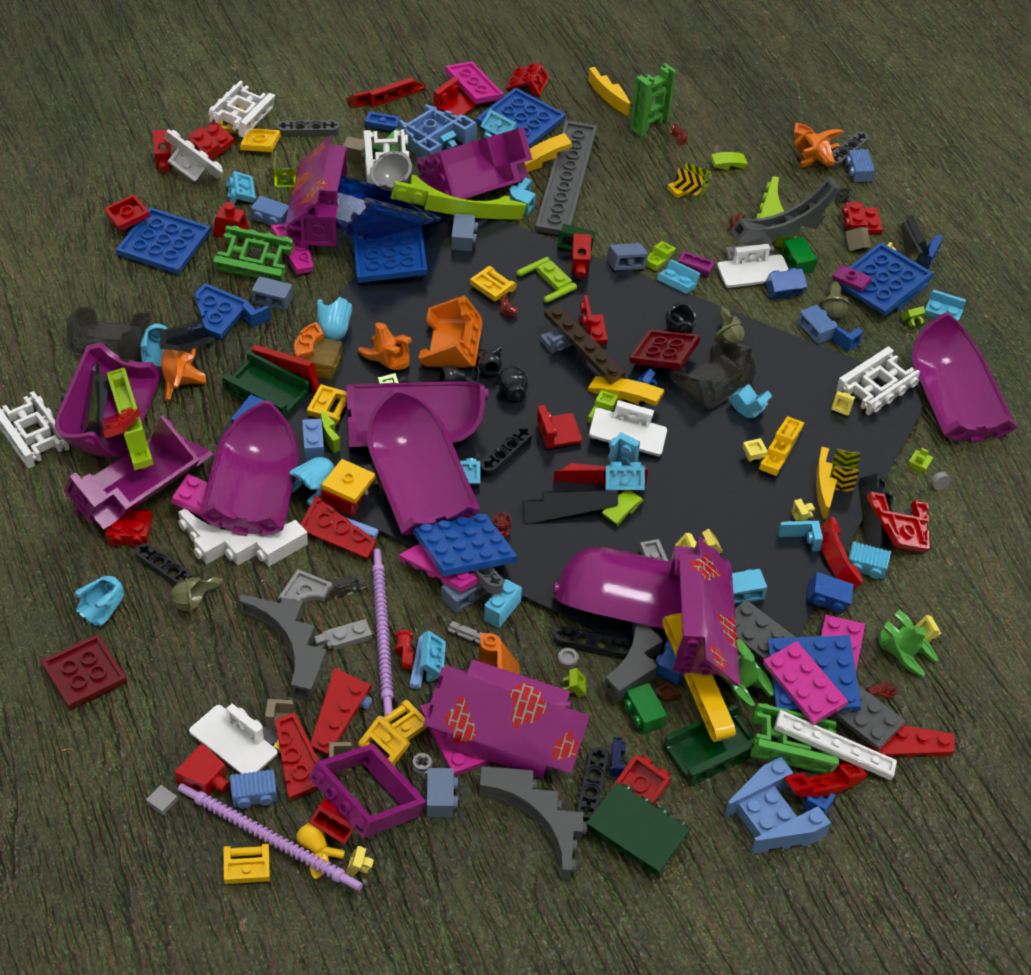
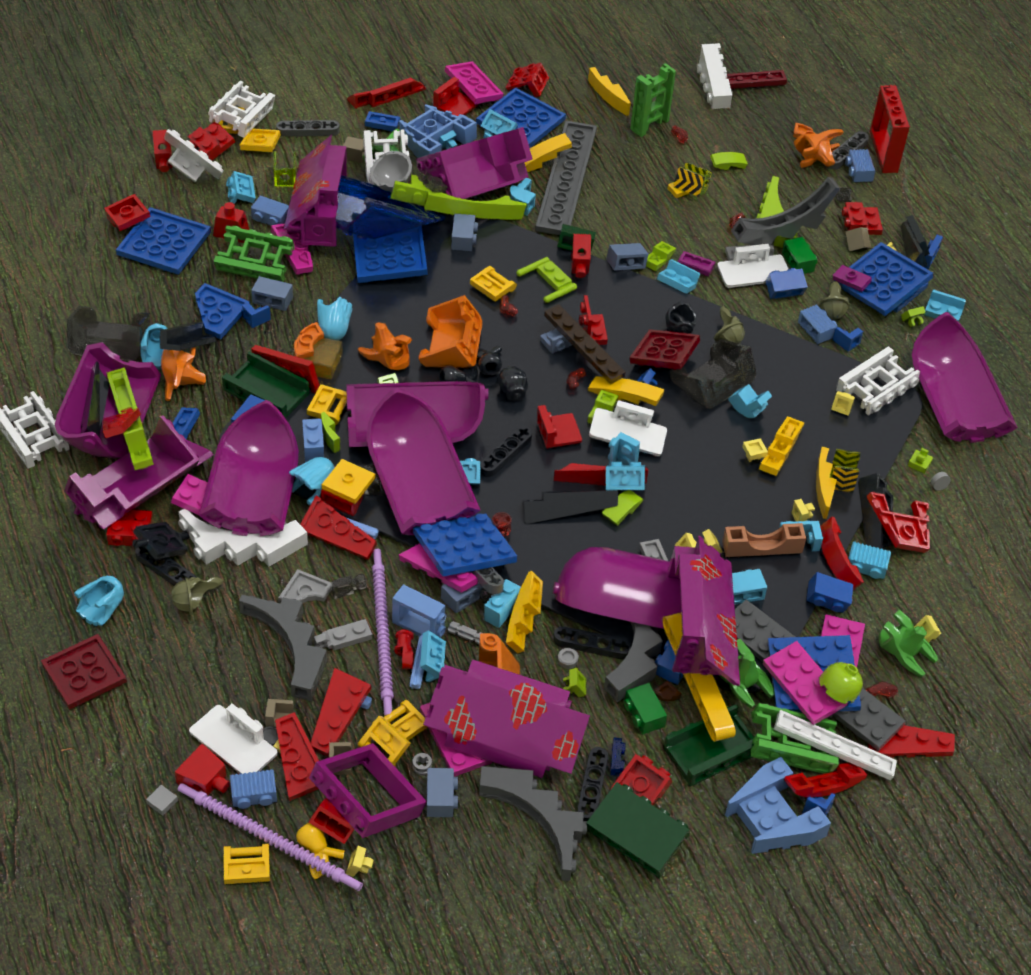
(160, 540): none -> black plate
(185, 420): none -> blue plate
(410, 599): none -> medium blue window
(433, 183): none -> clear smoke plate
(525, 608): none -> yellow slope
(574, 376): none -> clear red arm
(714, 76): none -> white wedge
(757, 79): none -> dark red plate
(785, 540): none -> nougat arch
(842, 682): none -> lime cylinder
(889, 149): none -> red window

